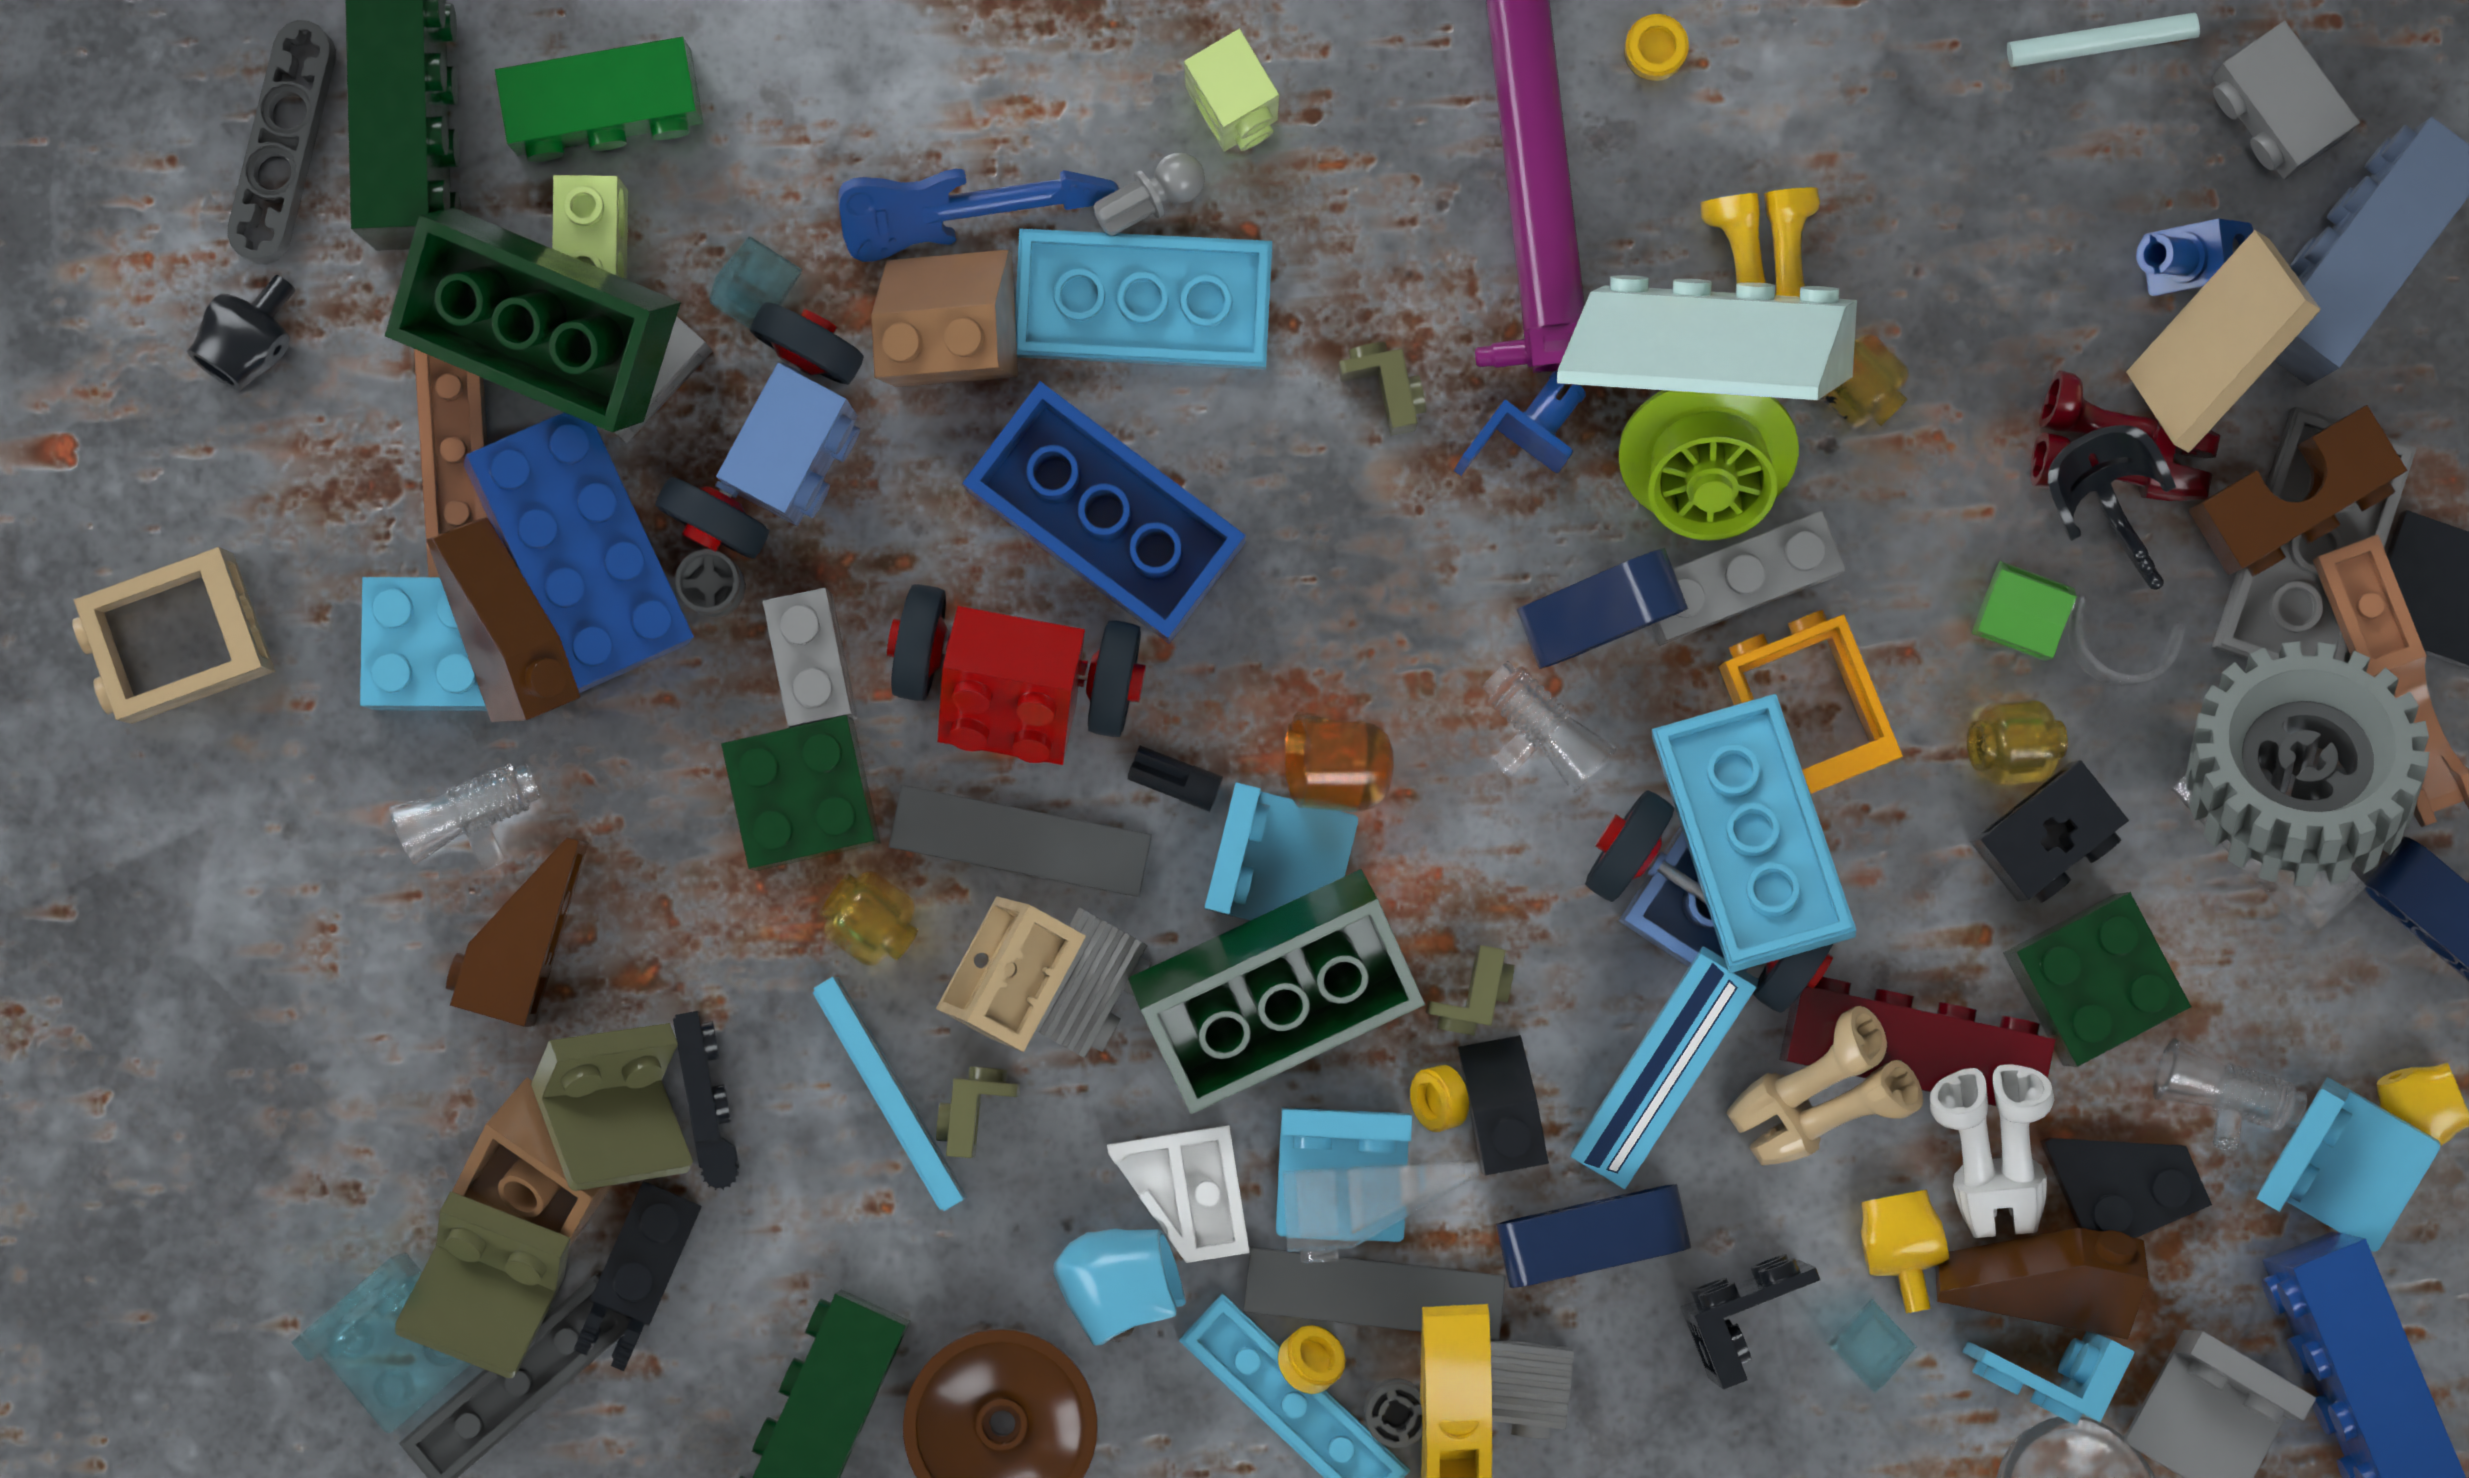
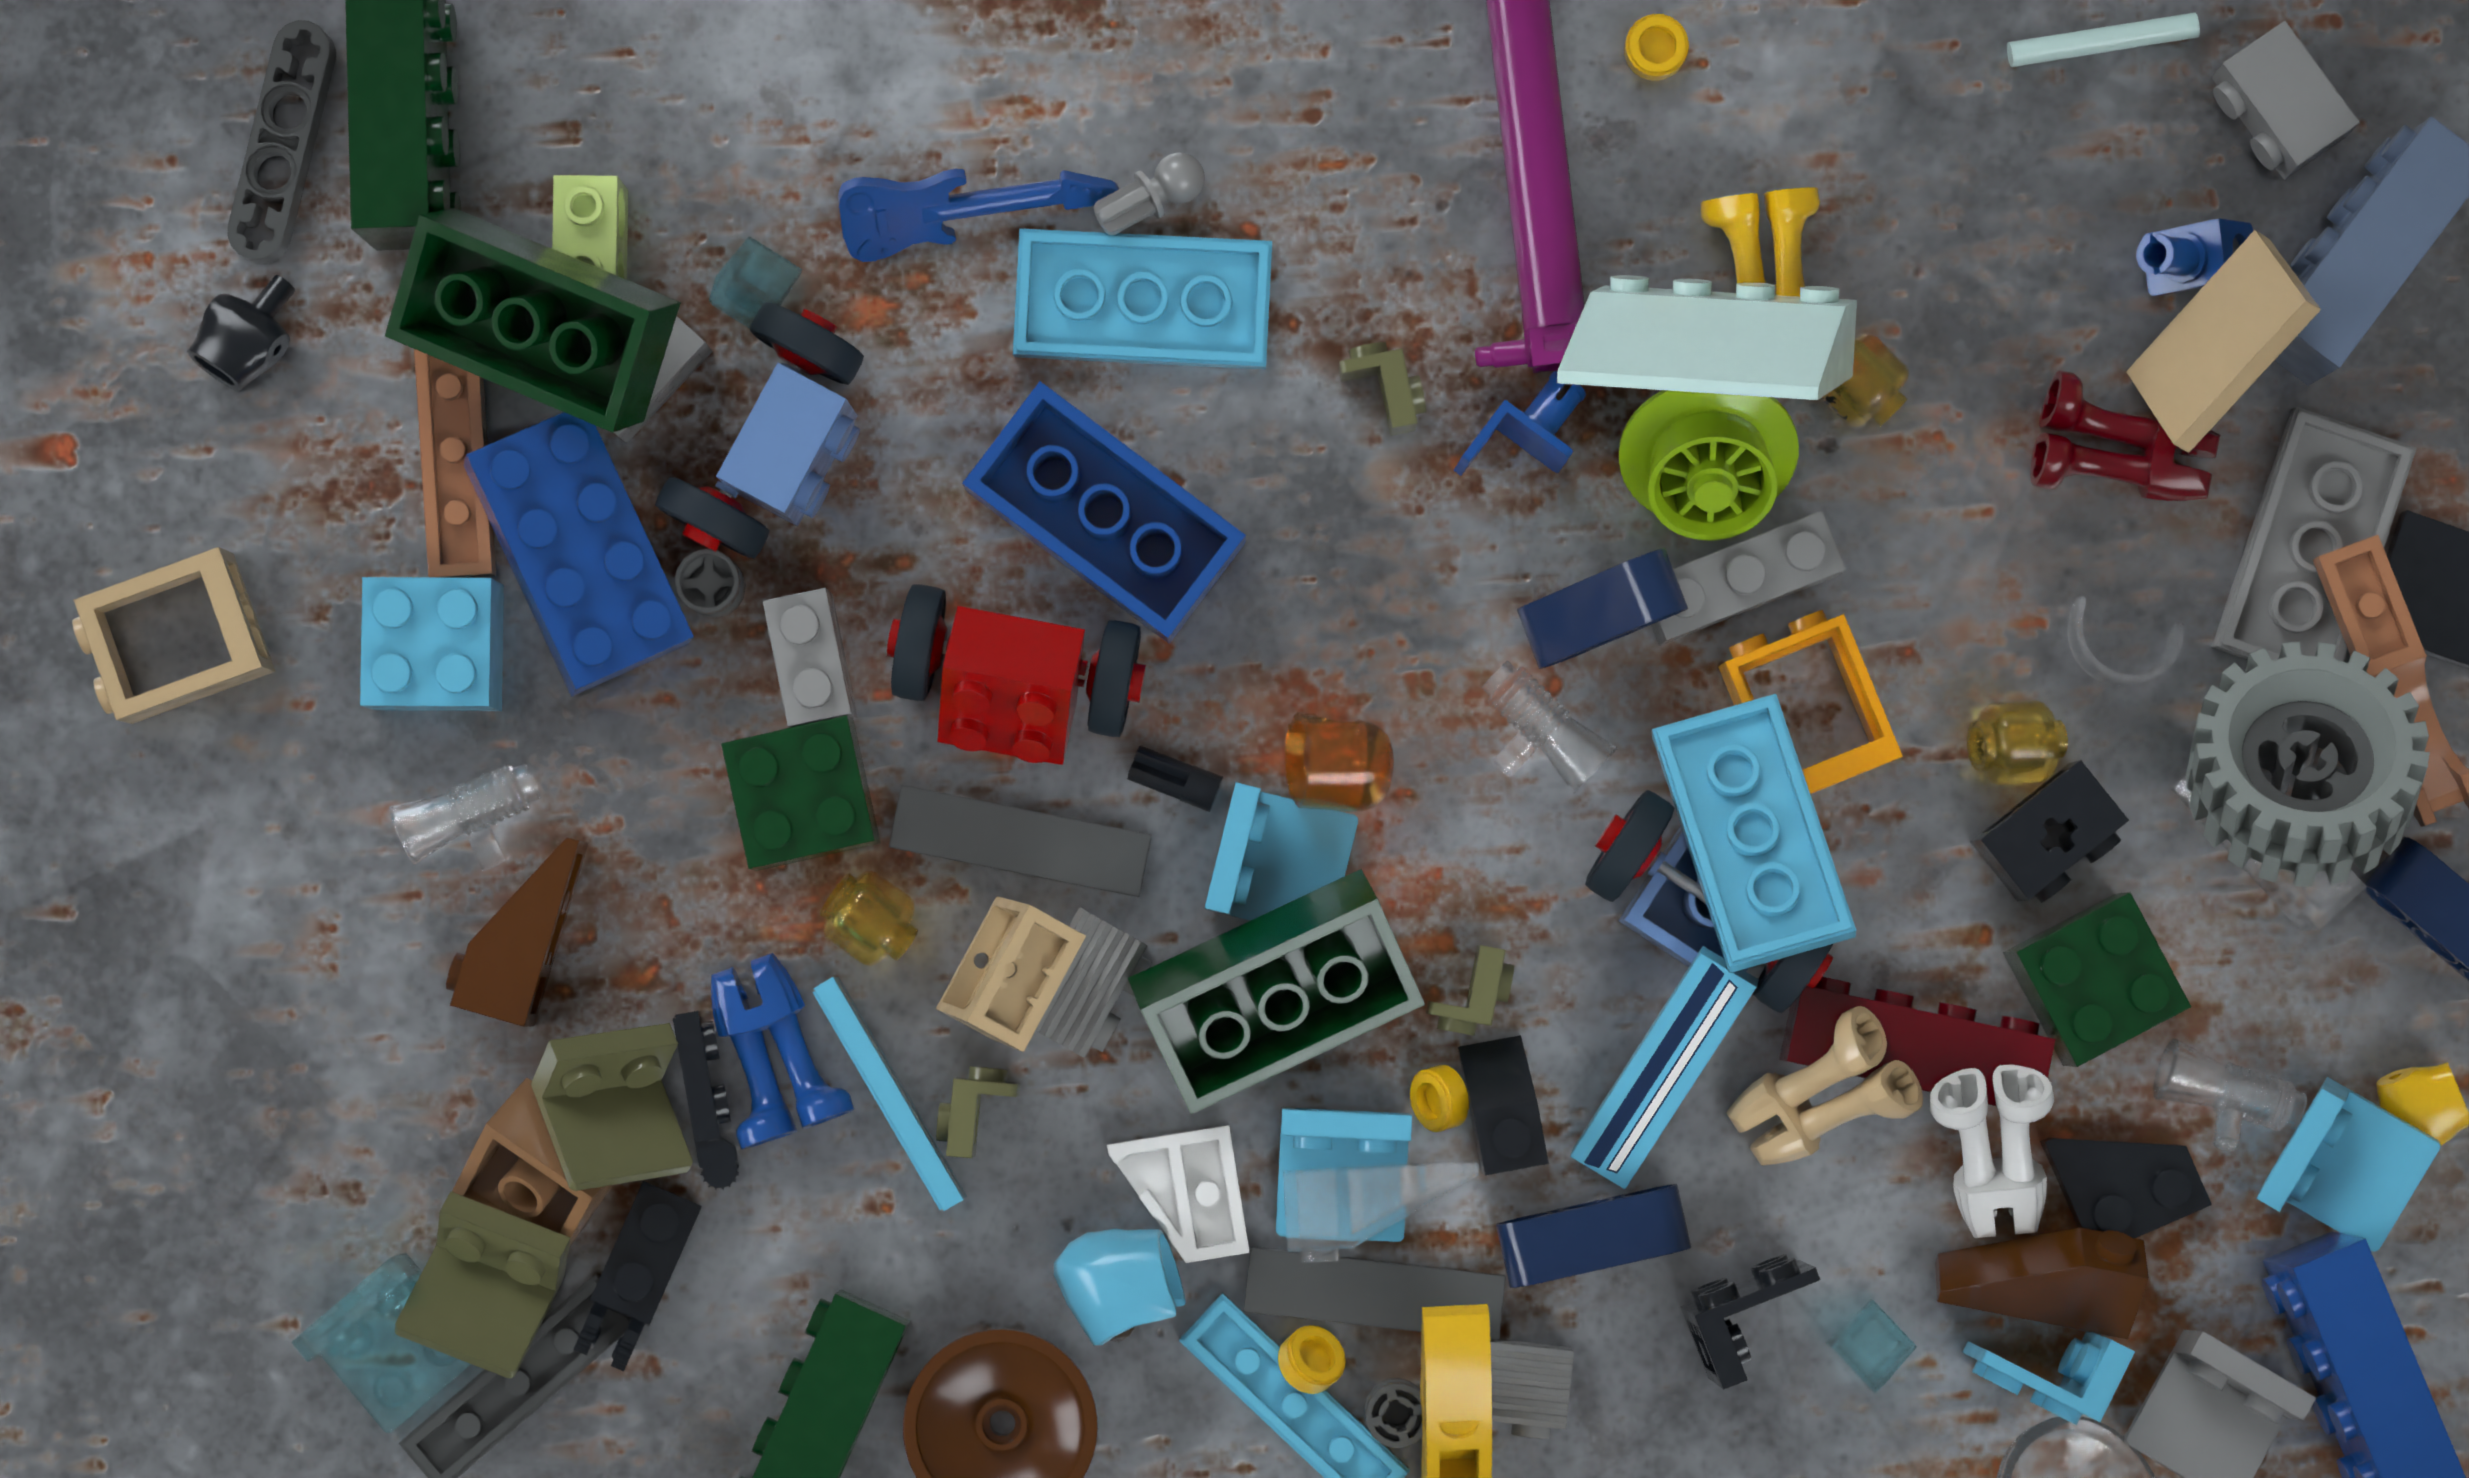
(501, 625): reddish brown slope -> none
(599, 99): green brick -> none
(745, 1026): none -> blue piece
(945, 320): medium nougat slope -> none
(1232, 92): yellowish green brick -> none
(1902, 1239): yellow piece -> none
(2024, 611): bright green piece -> none
(2120, 453): black helmet -> none
(2346, 464): reddish brown arch -> none

